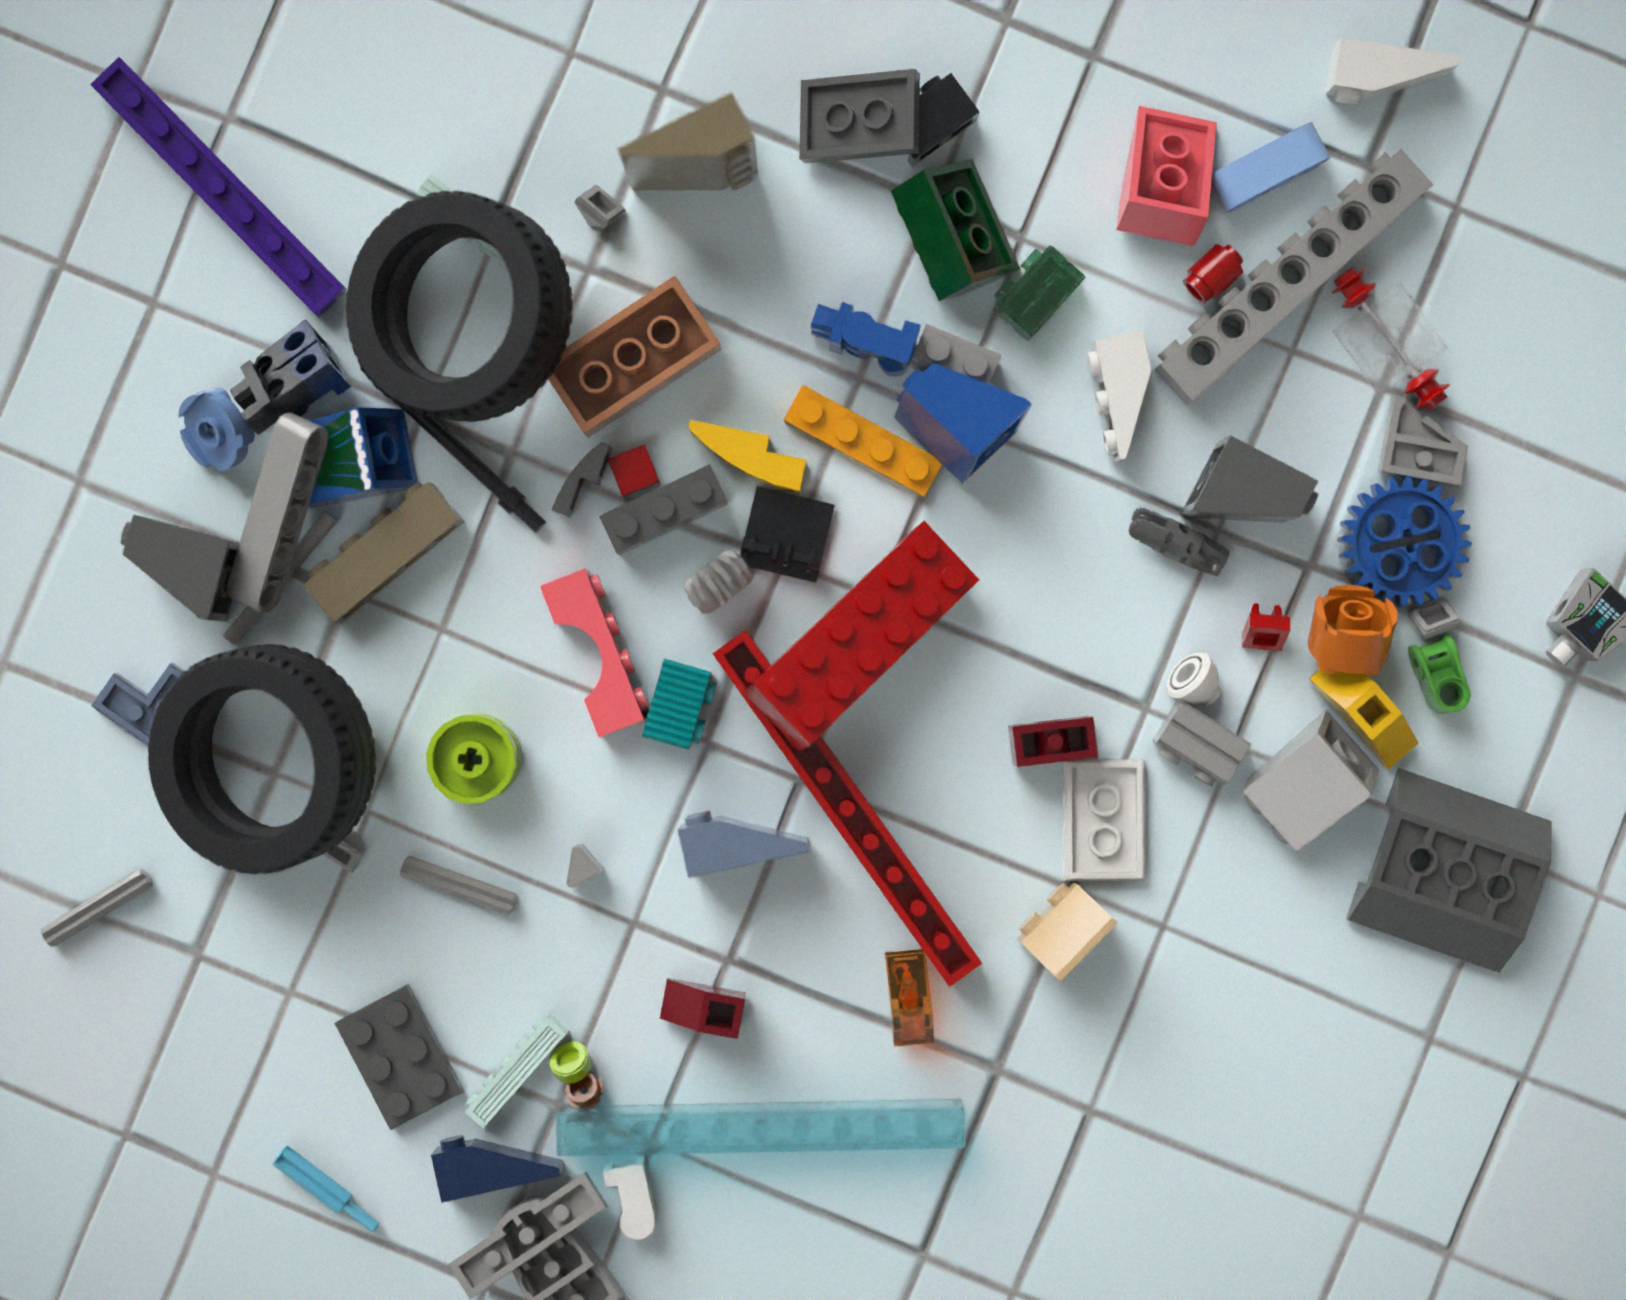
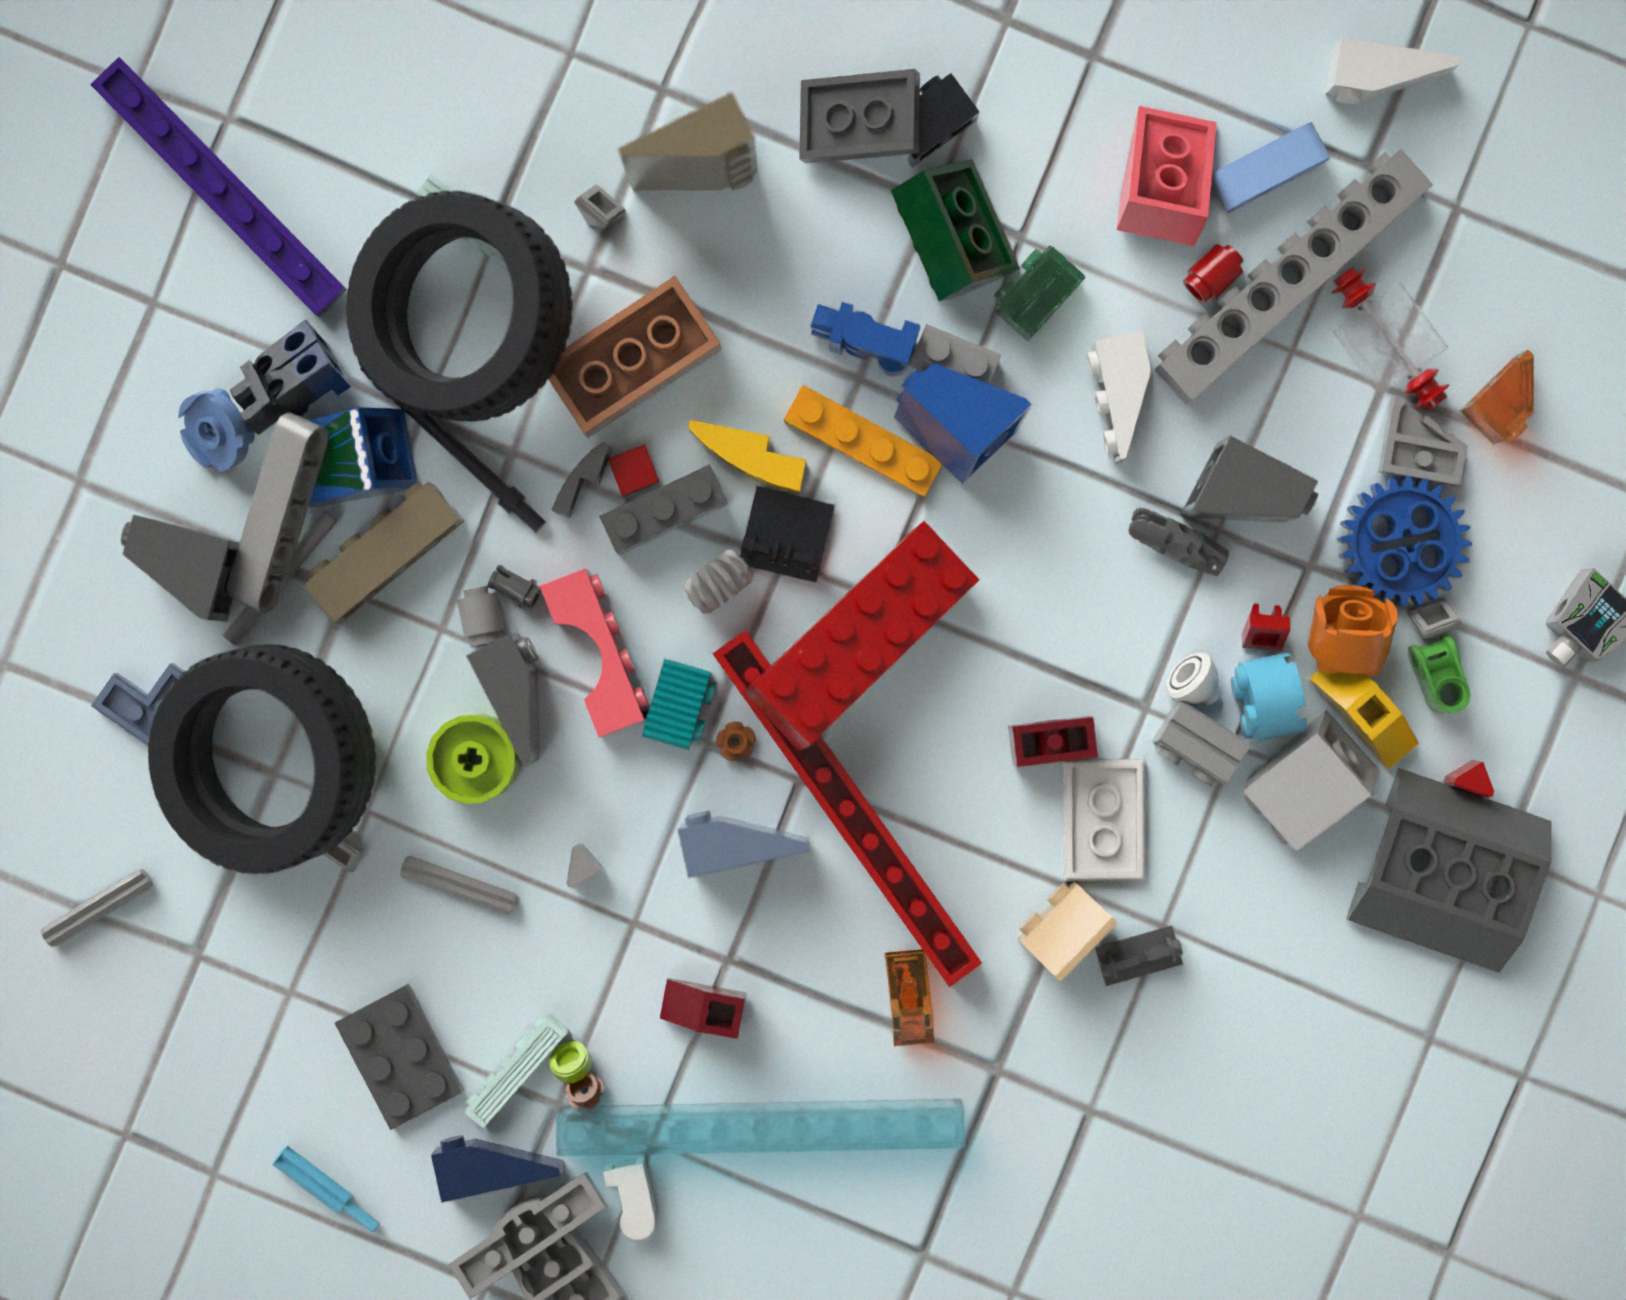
(480, 616): none -> light grey brick
(511, 684): none -> dark grey slope
(515, 587): none -> dark grey pin
(735, 730): none -> dark orange plate
(1139, 955): none -> dark grey hinge
(1269, 697): none -> medium azure brick
(1471, 778): none -> red slope
(1505, 401): none -> clear orange slope

